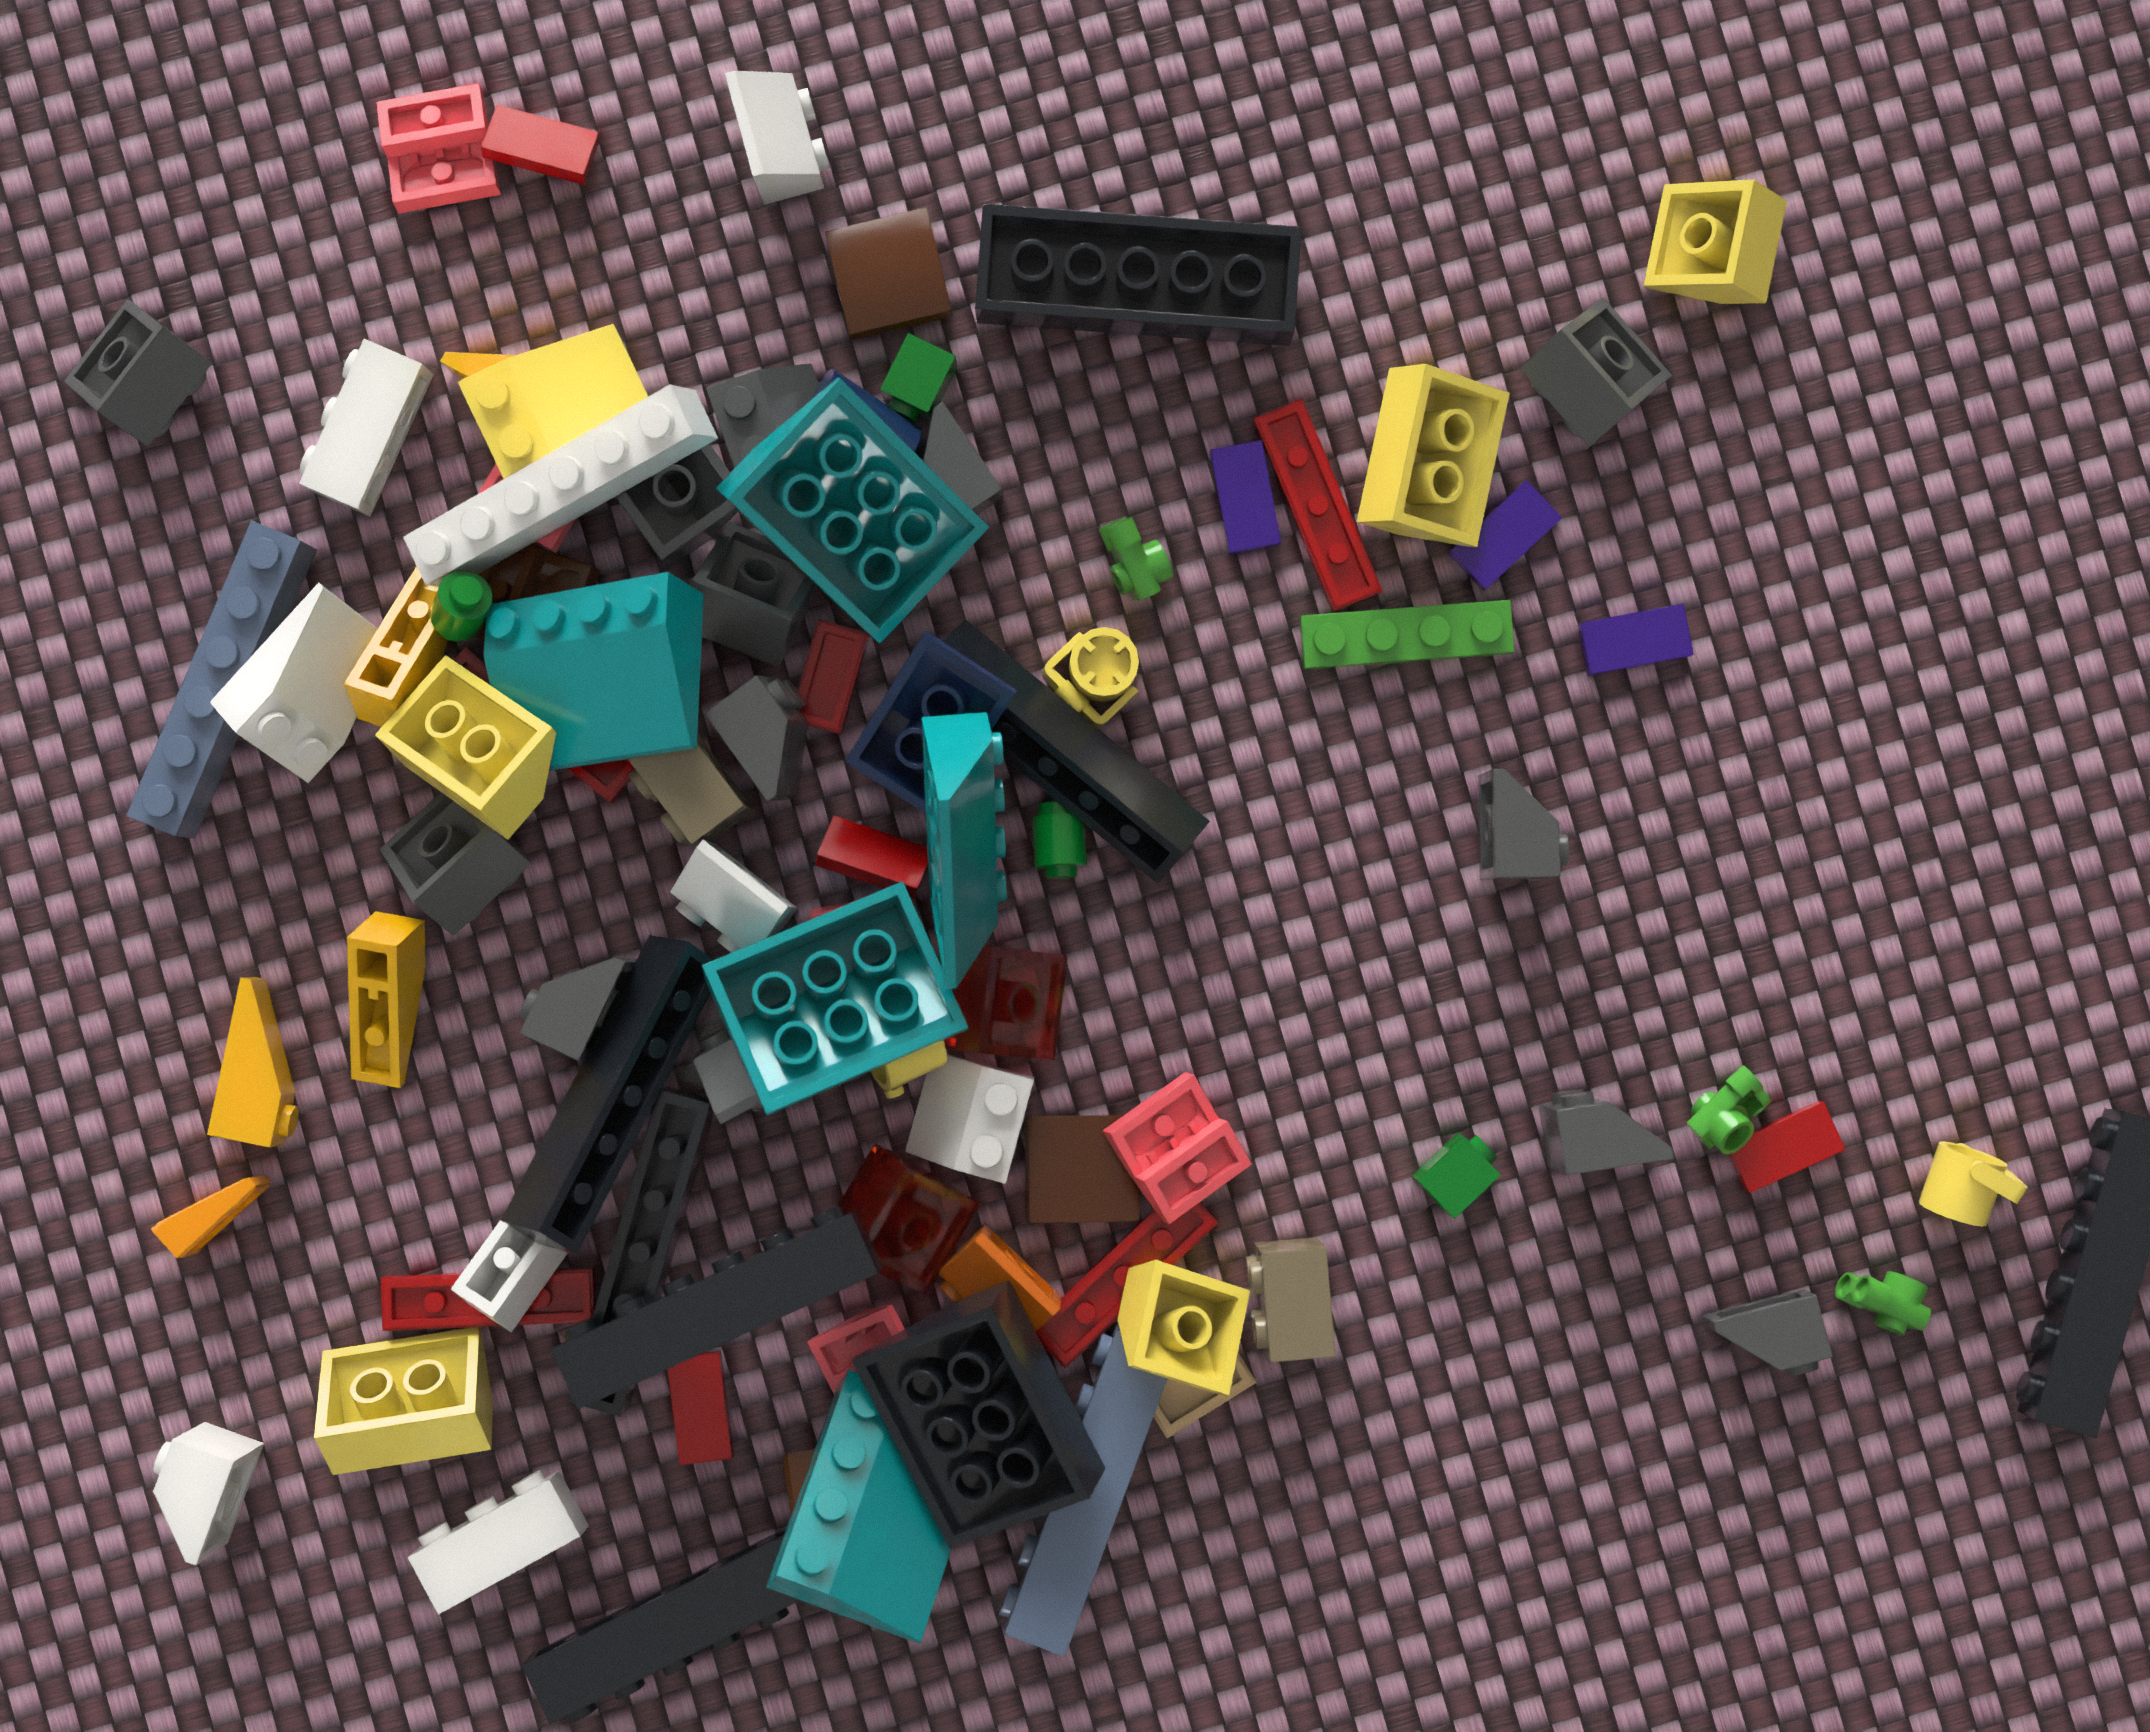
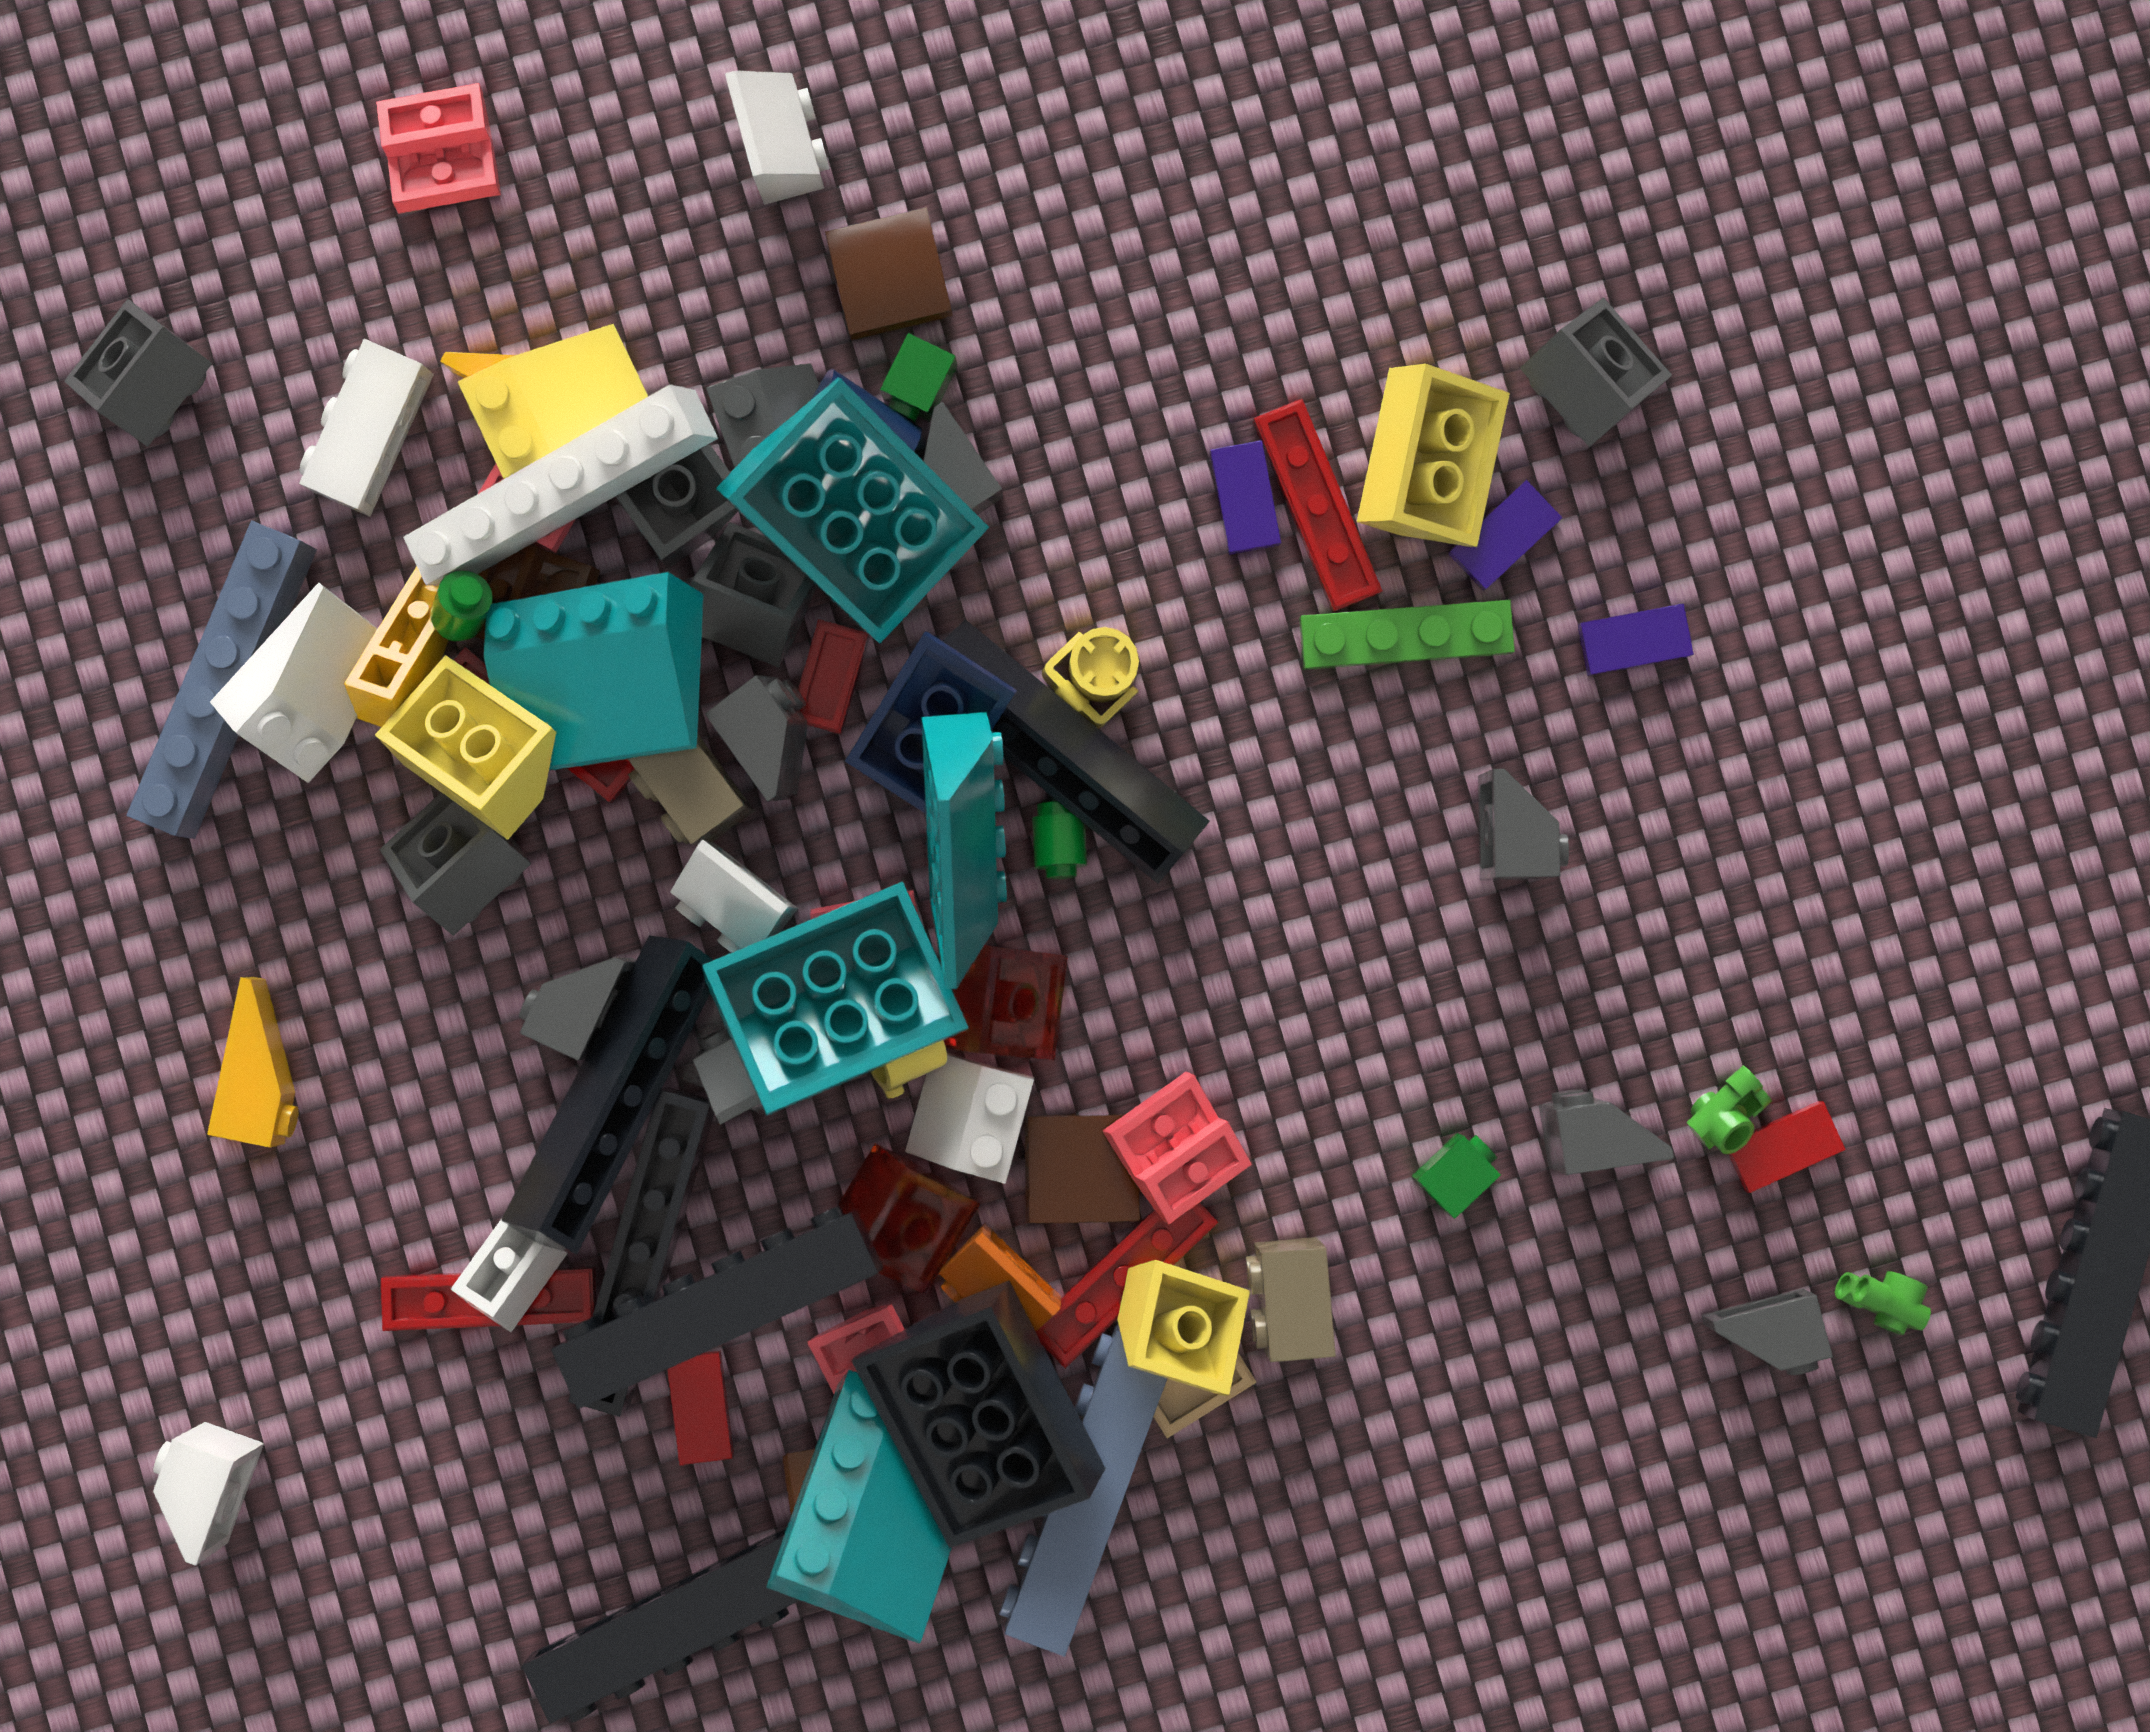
(198, 1224): light orange slope -> none
(384, 995): yellow slope -> none
(404, 1401): light yellow slope -> none
(497, 1539): white brick -> none
(540, 144): tile -> none
(872, 856): red tile -> none
(1137, 566): bright green plate -> none
(1138, 274): black brick -> none
(1716, 241): light yellow slope -> none
(1966, 1184): light yellow piece -> none

